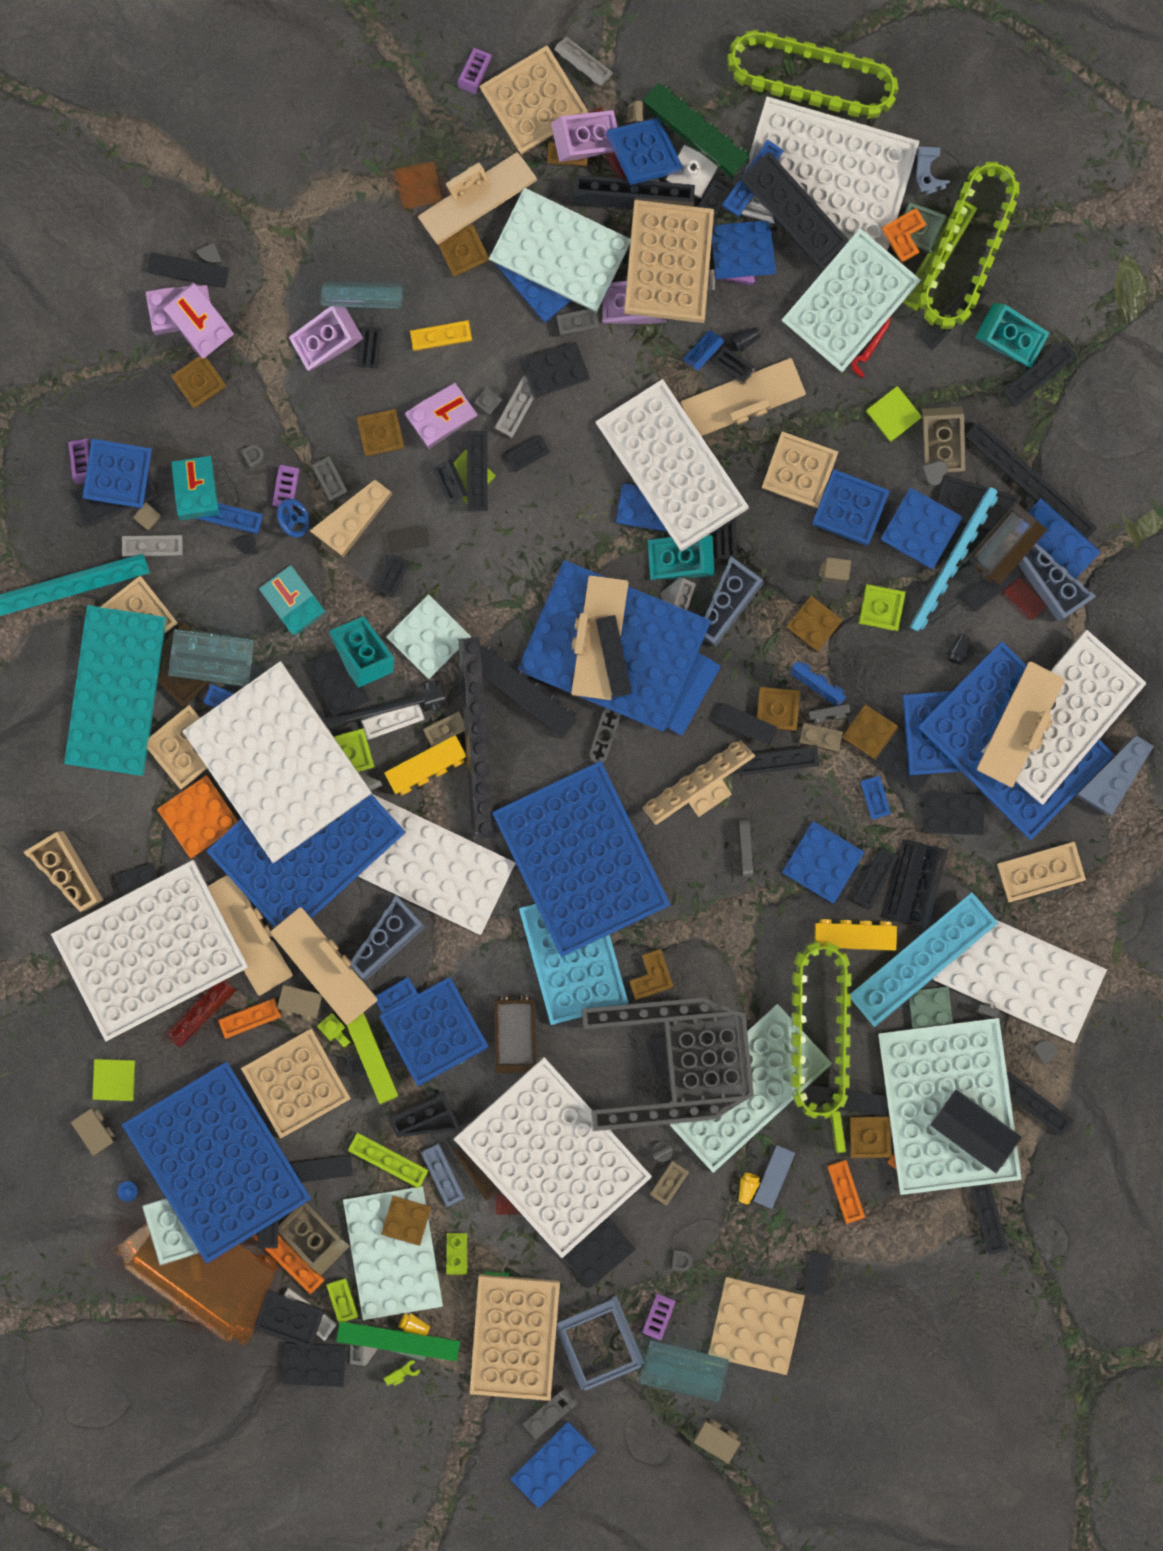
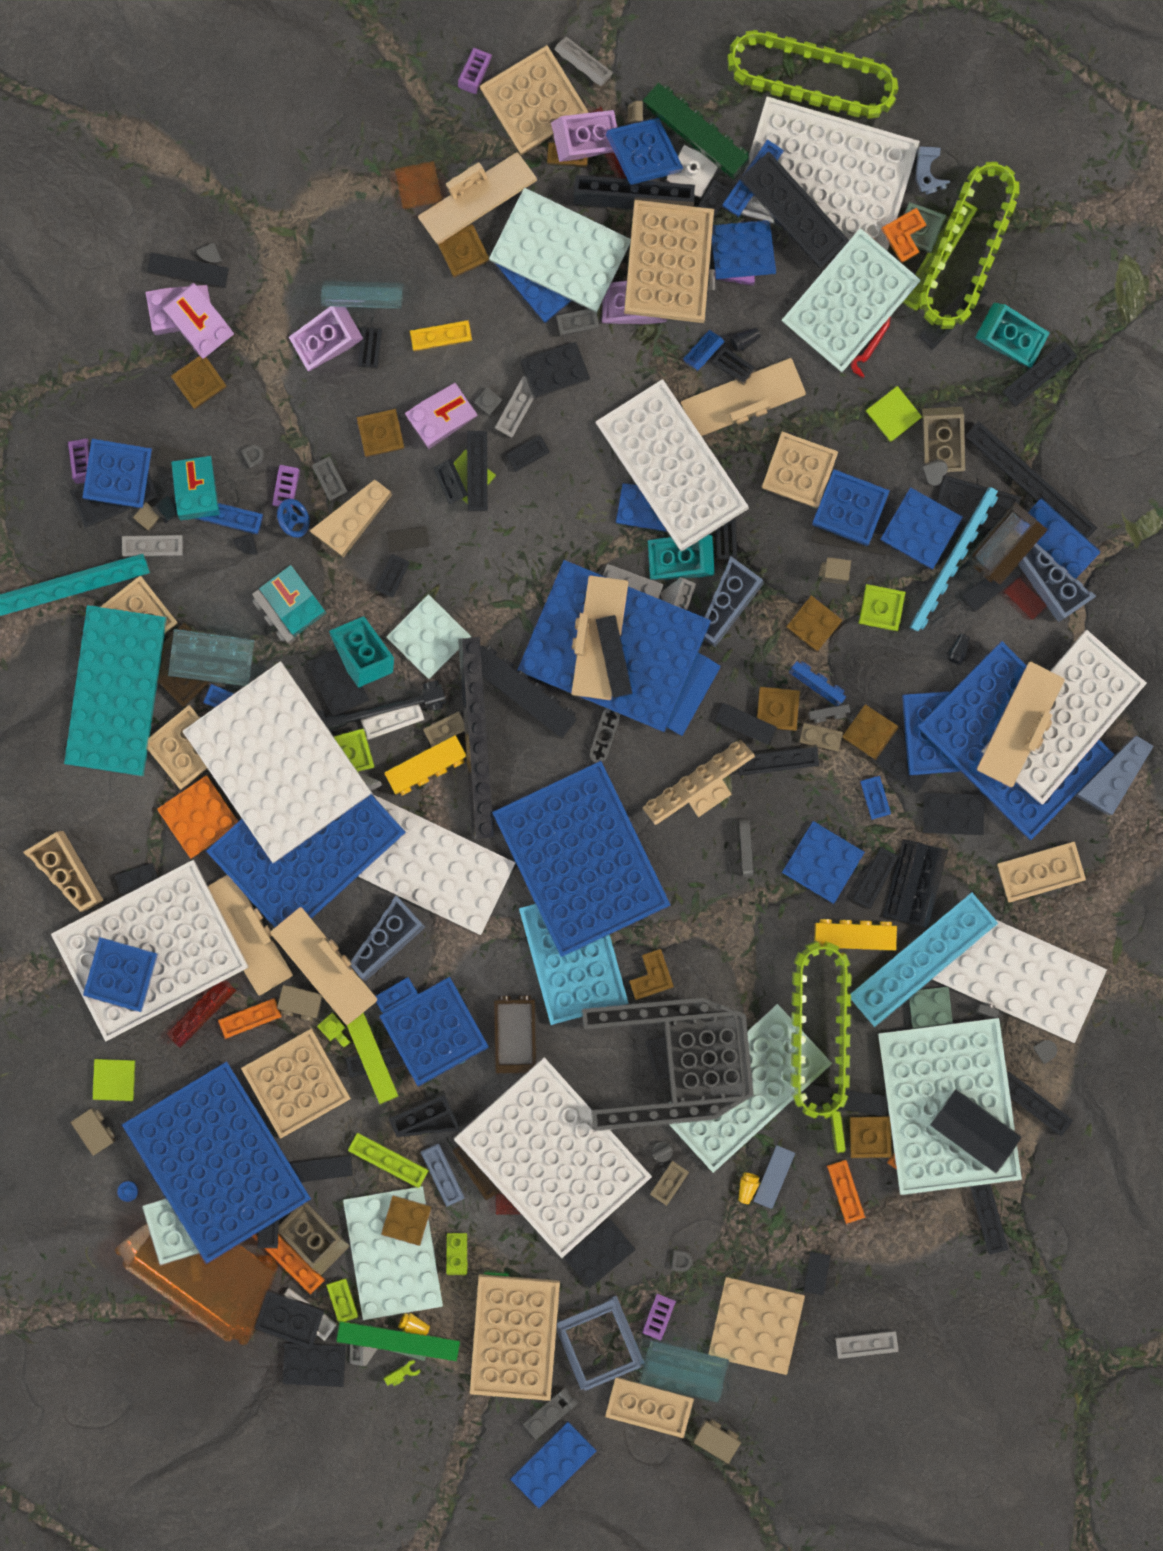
(120, 974): none -> blue plate
(166, 509): none -> black tile
(272, 617): none -> light grey plate
(635, 581): none -> light grey plate
(649, 1407): none -> tan plate
(866, 1344): none -> light grey plate

